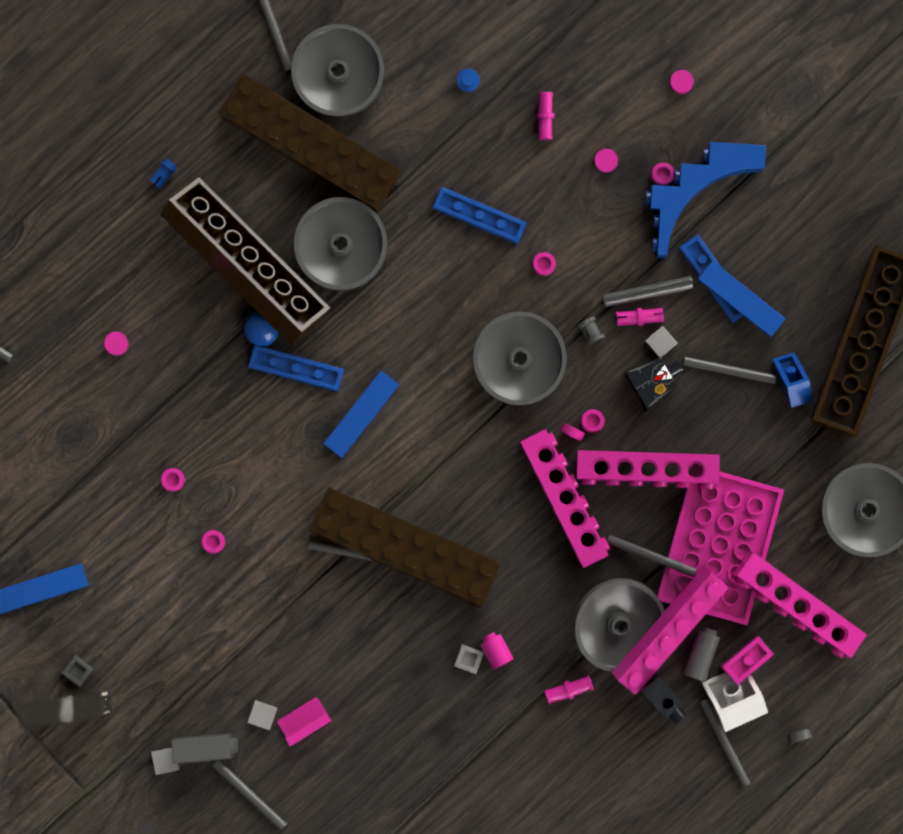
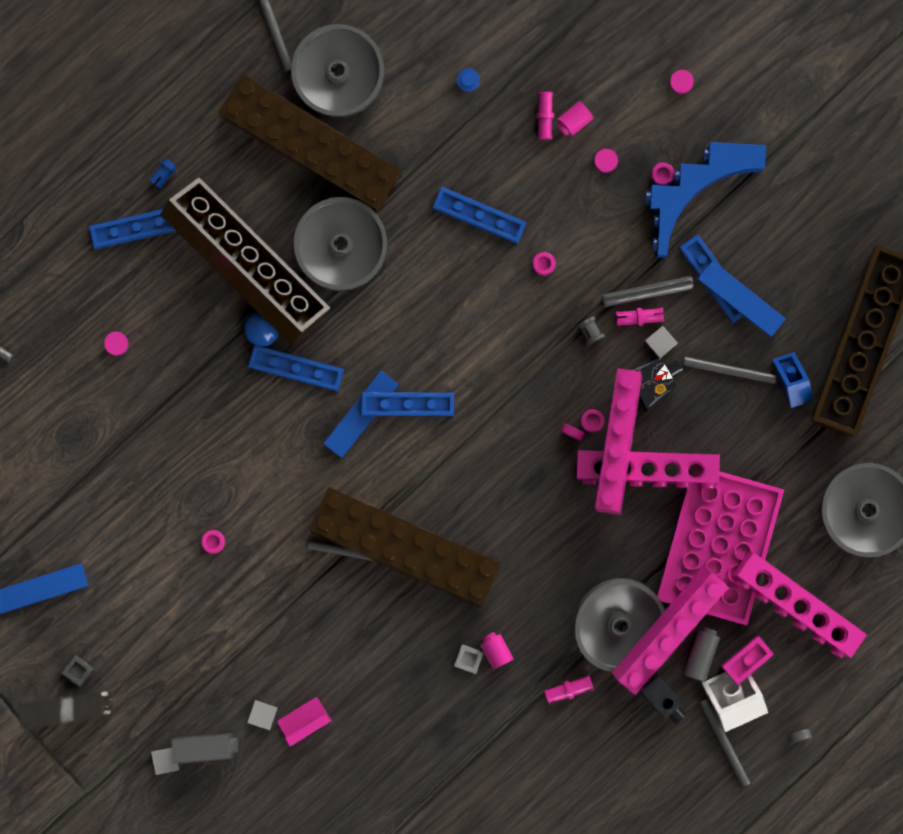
(129, 229): none -> blue tile
(172, 479): dark pink tile -> none
(249, 794): dark grey bar -> none
(406, 404): none -> blue tile
(519, 358): dark grey dish -> none
(531, 448): dark pink brick -> none
(574, 119): none -> dark pink brick
(618, 441): none -> dark pink brick
(652, 556): dark grey bar -> none

